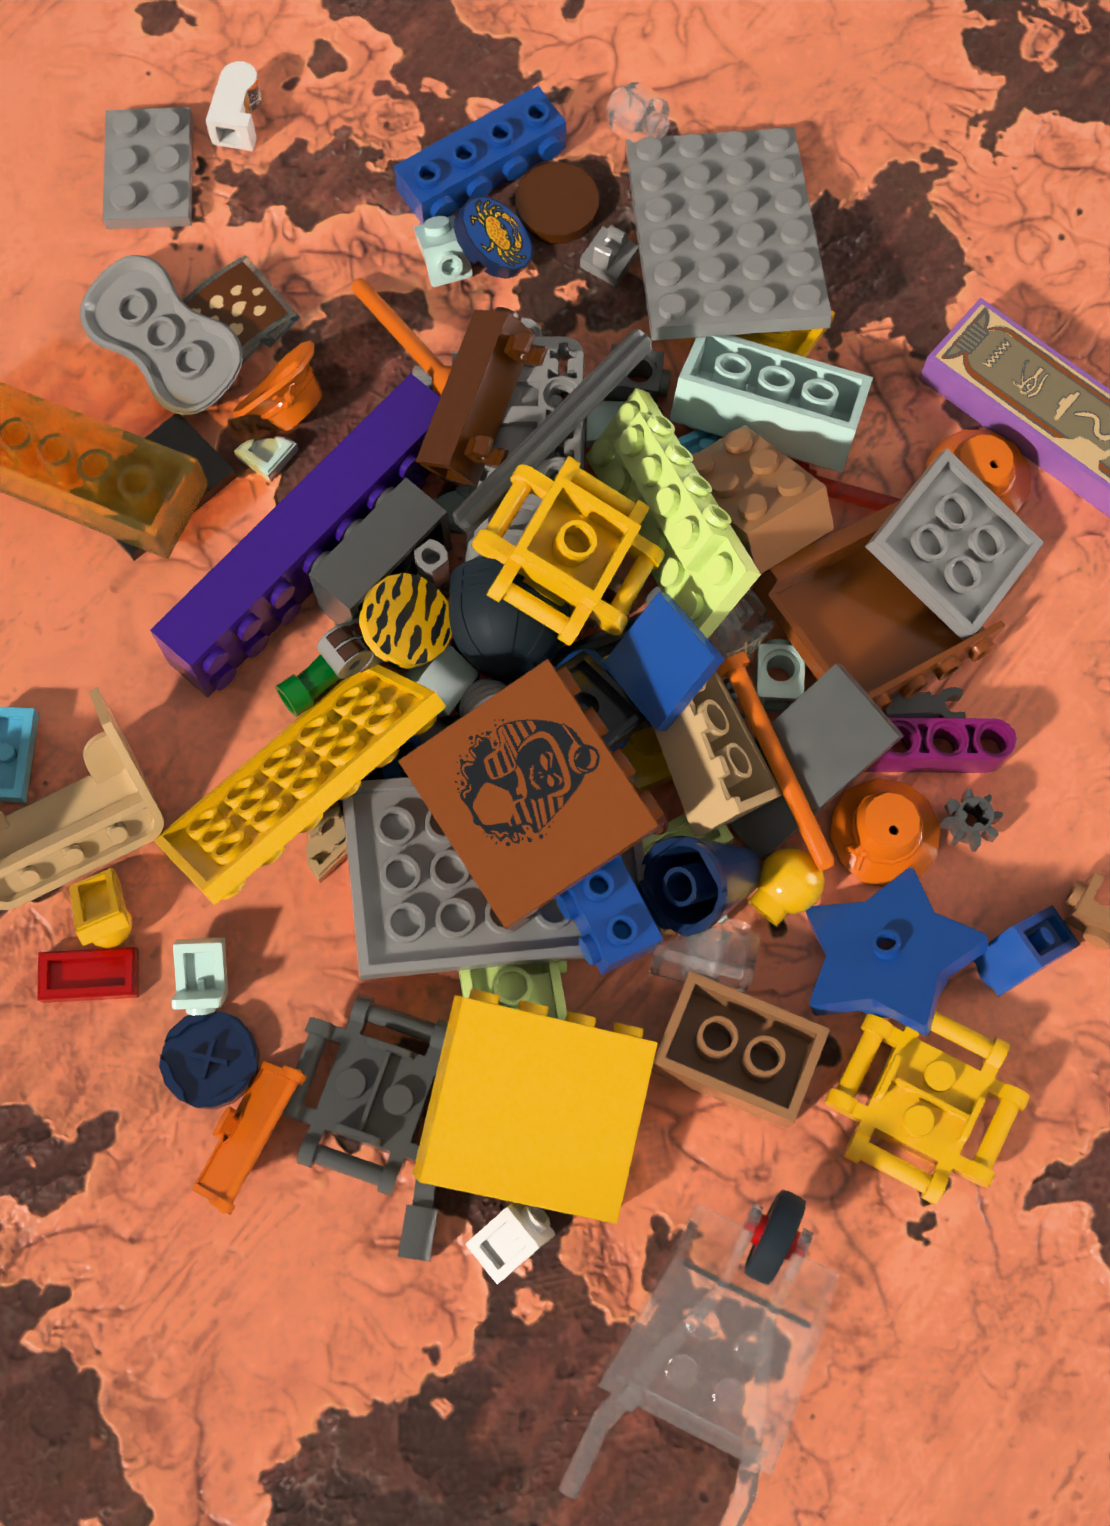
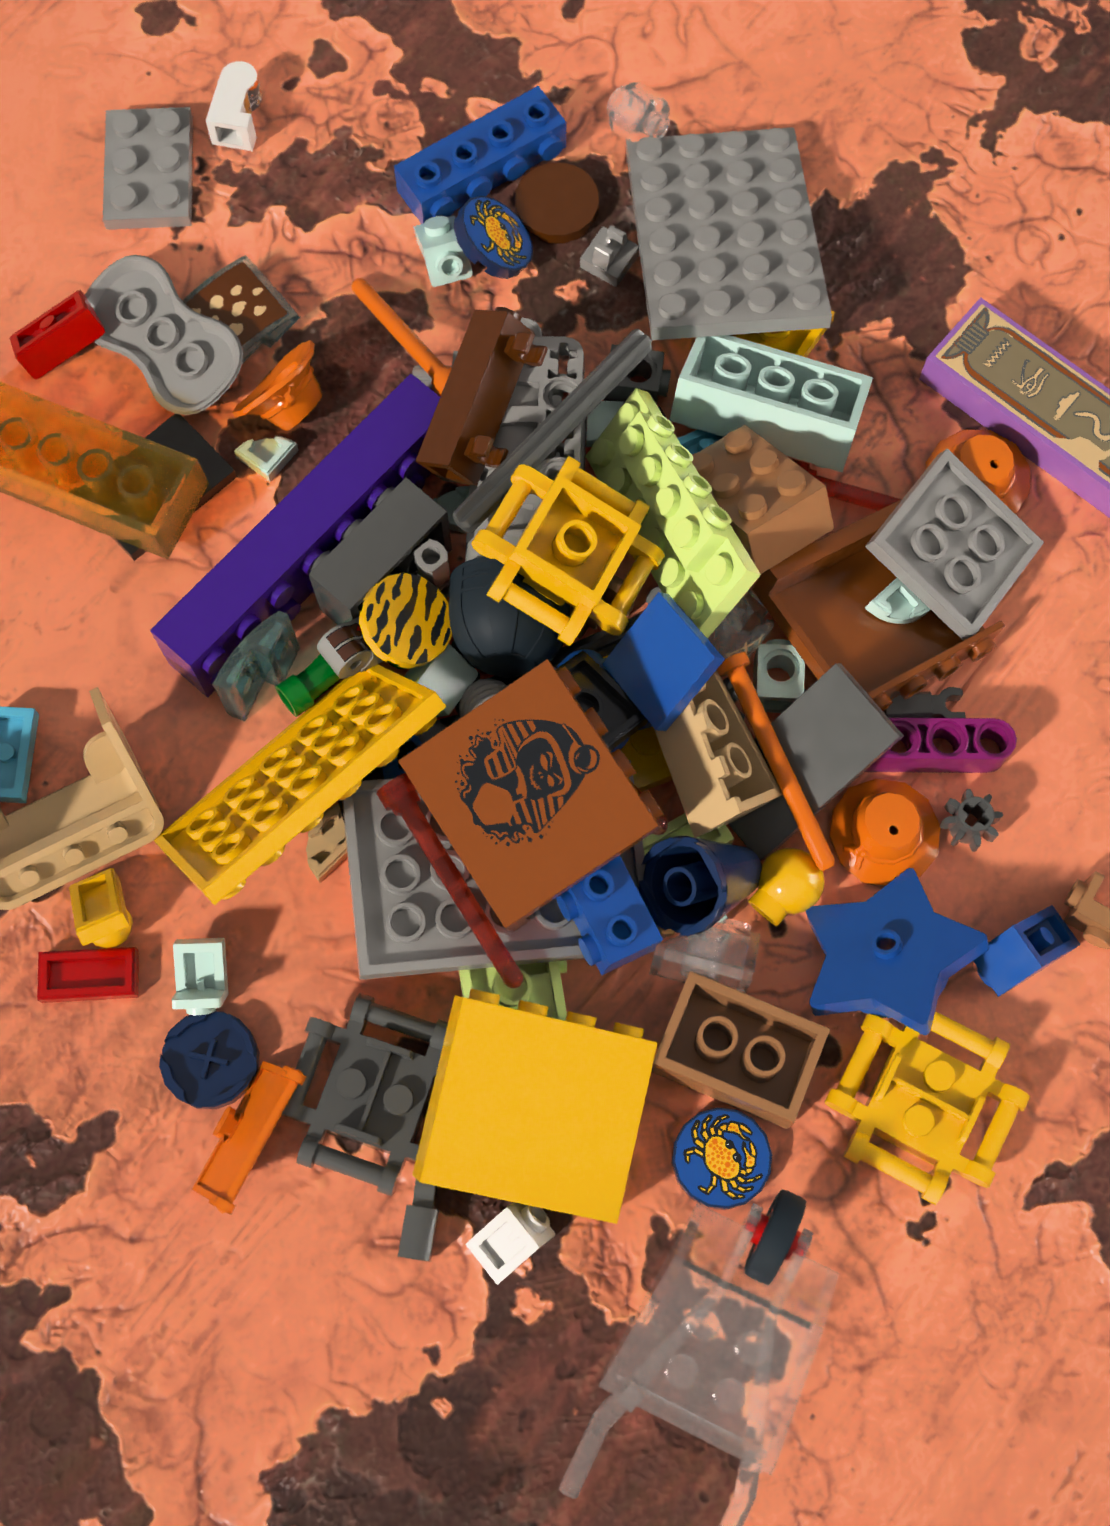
(56, 335): none -> red slope
(260, 657): none -> clear light blue slope
(403, 800): none -> clear red piece
(721, 1158): none -> tile
(897, 604): none -> light aqua tile

